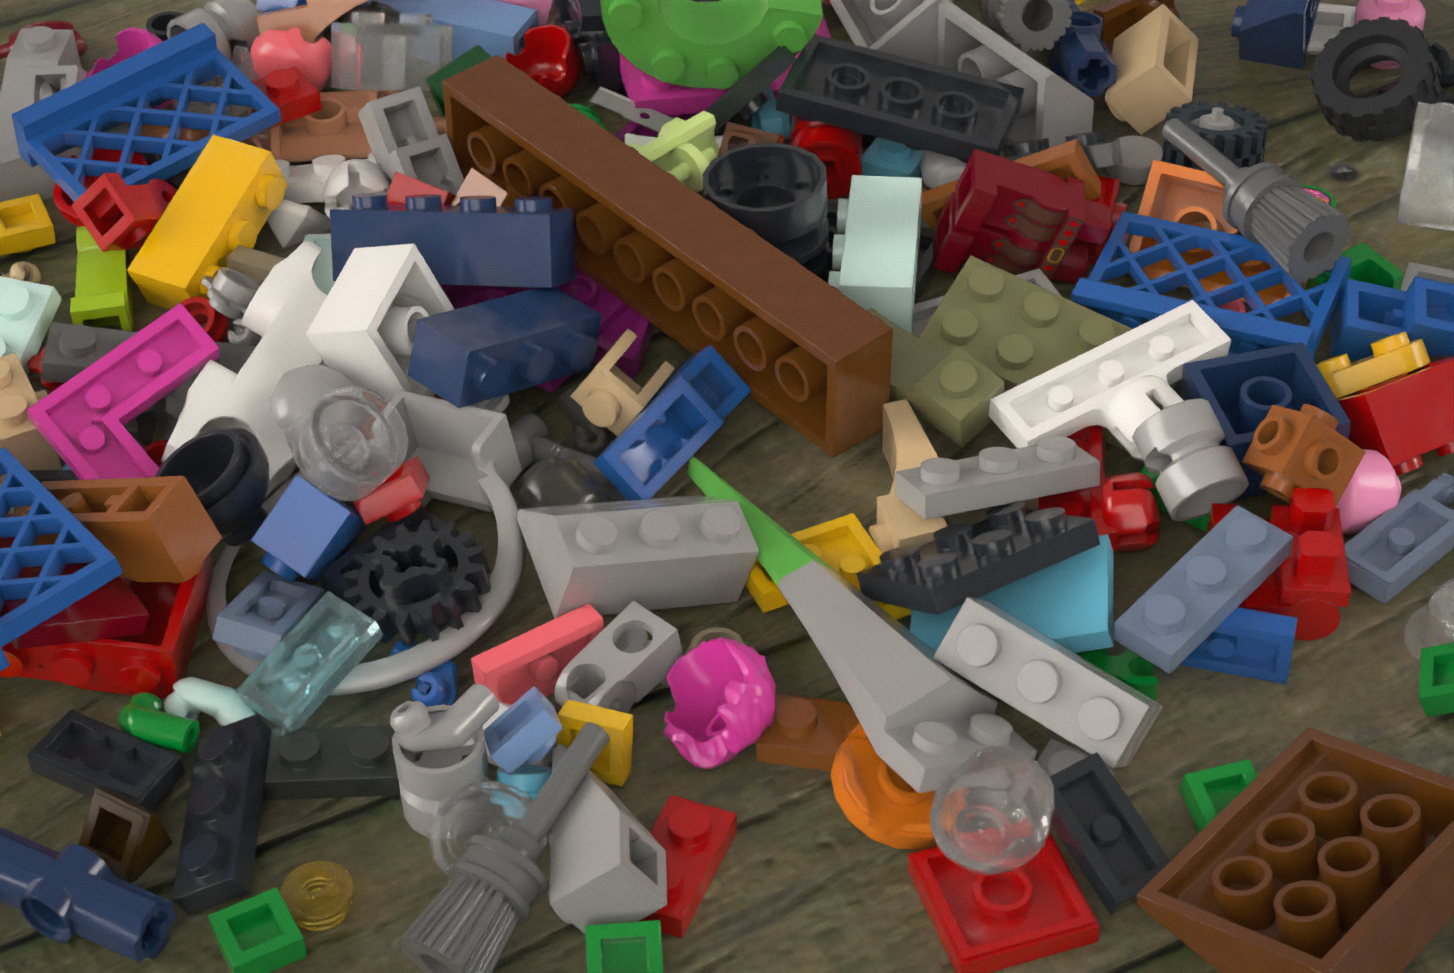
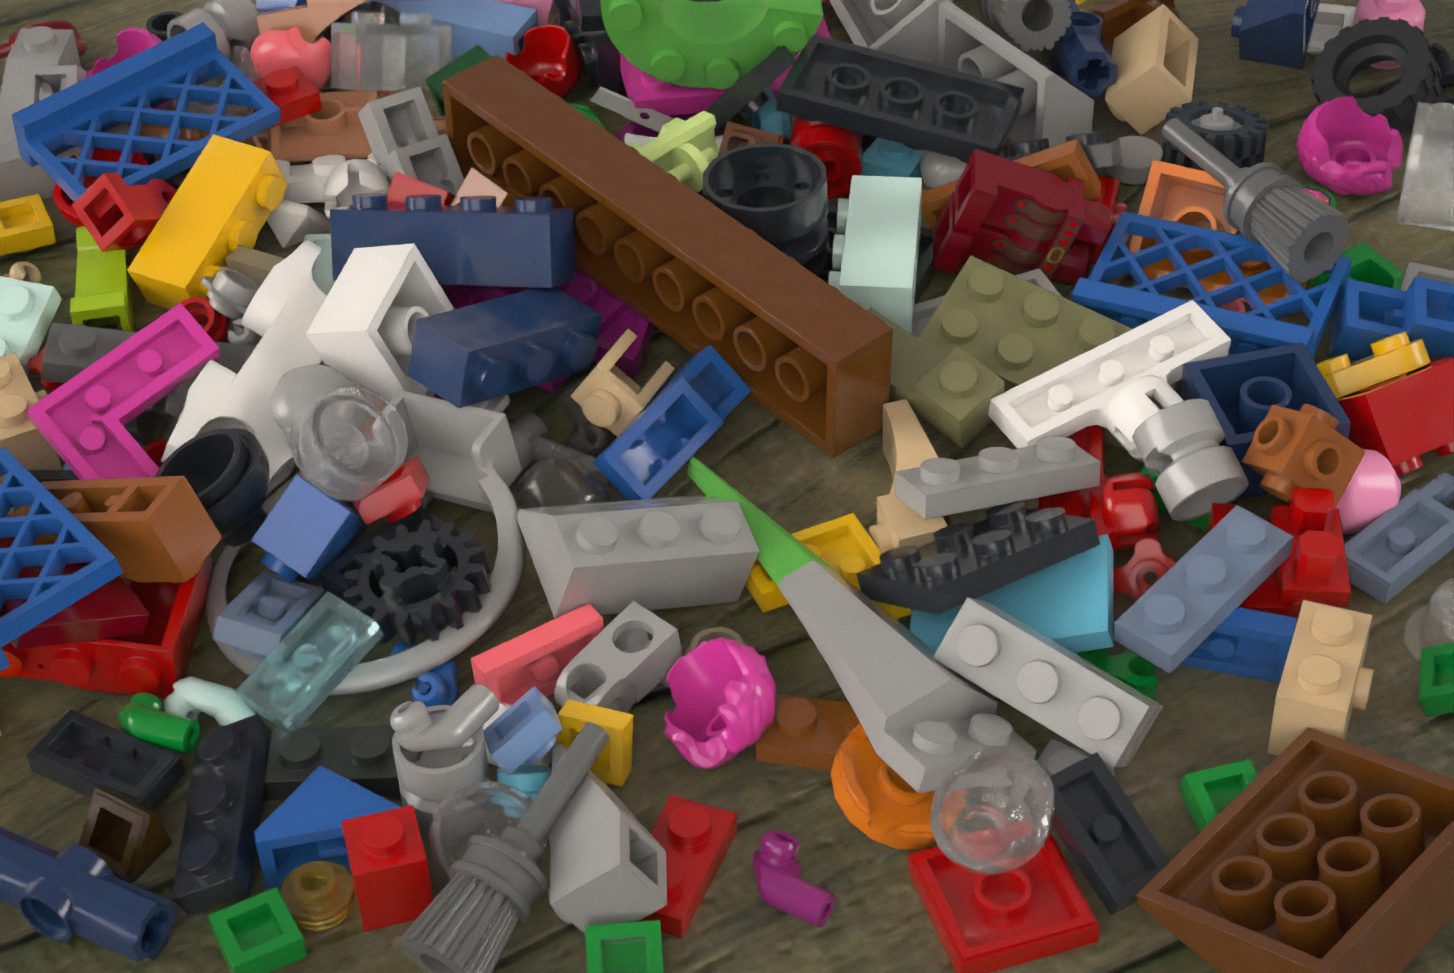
(310, 825): none -> blue slope
(388, 867): none -> red brick
(781, 881): none -> magenta arm
(1147, 558): none -> red plate
(1322, 675): none -> tan brick
(1349, 148): none -> dark pink hair

